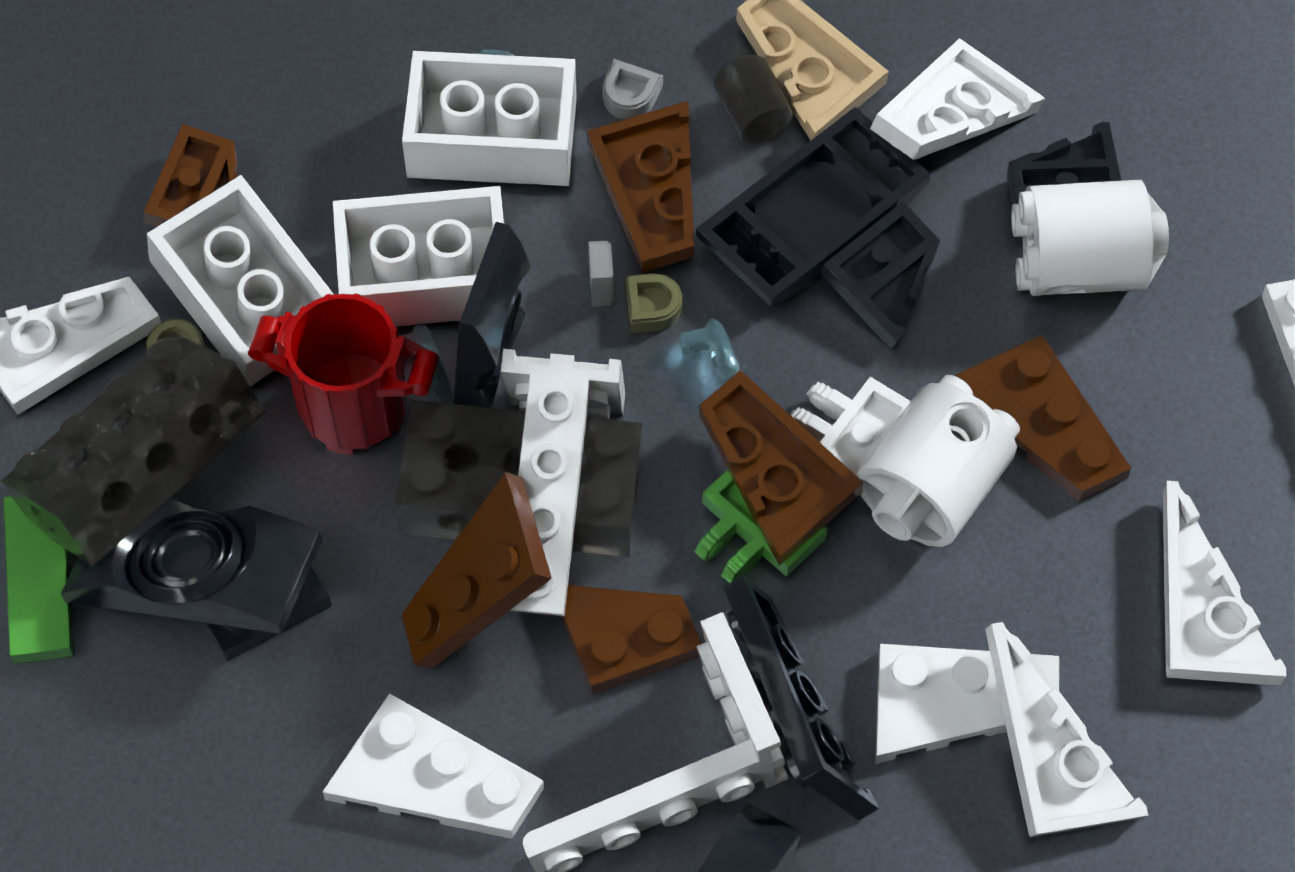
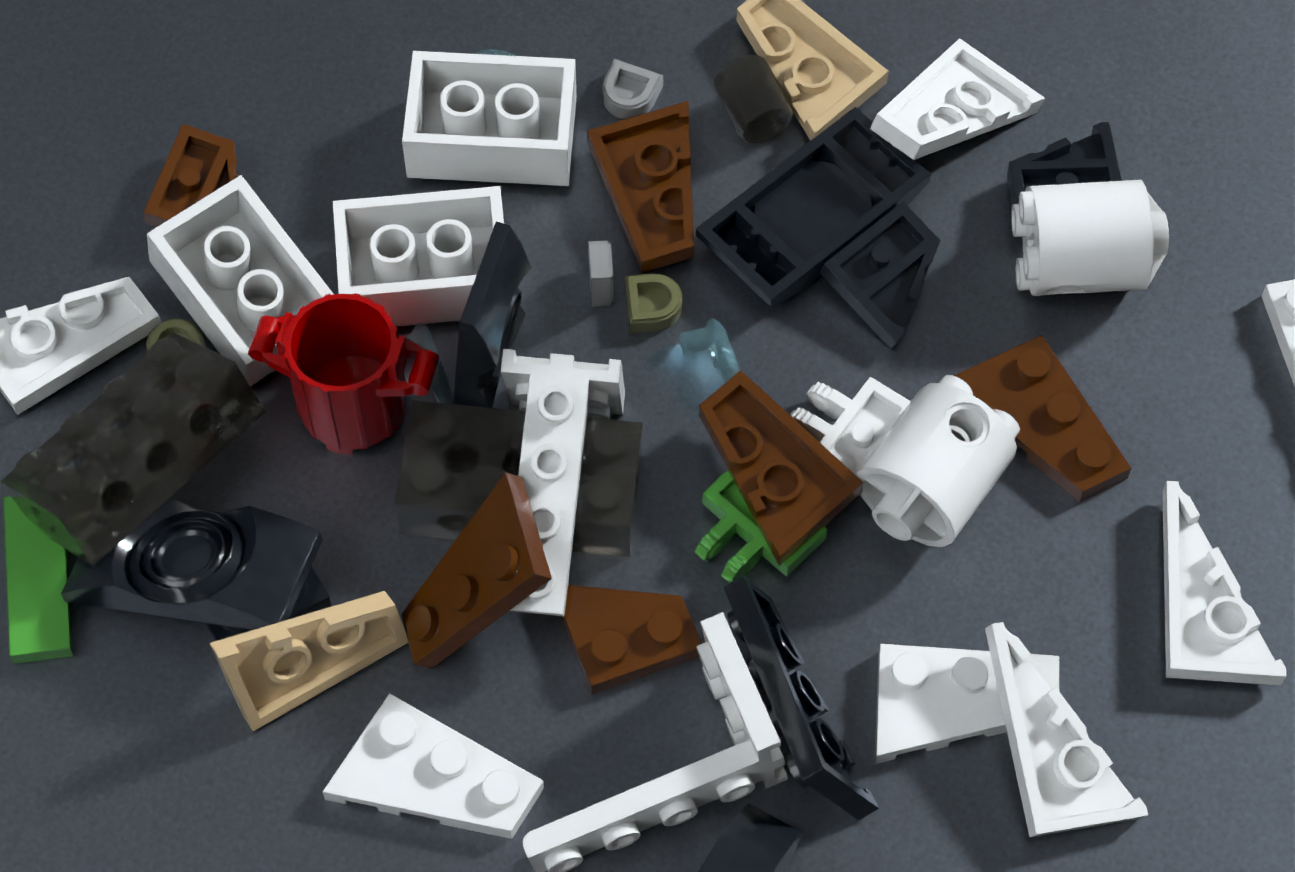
(305, 655): none -> tan wing

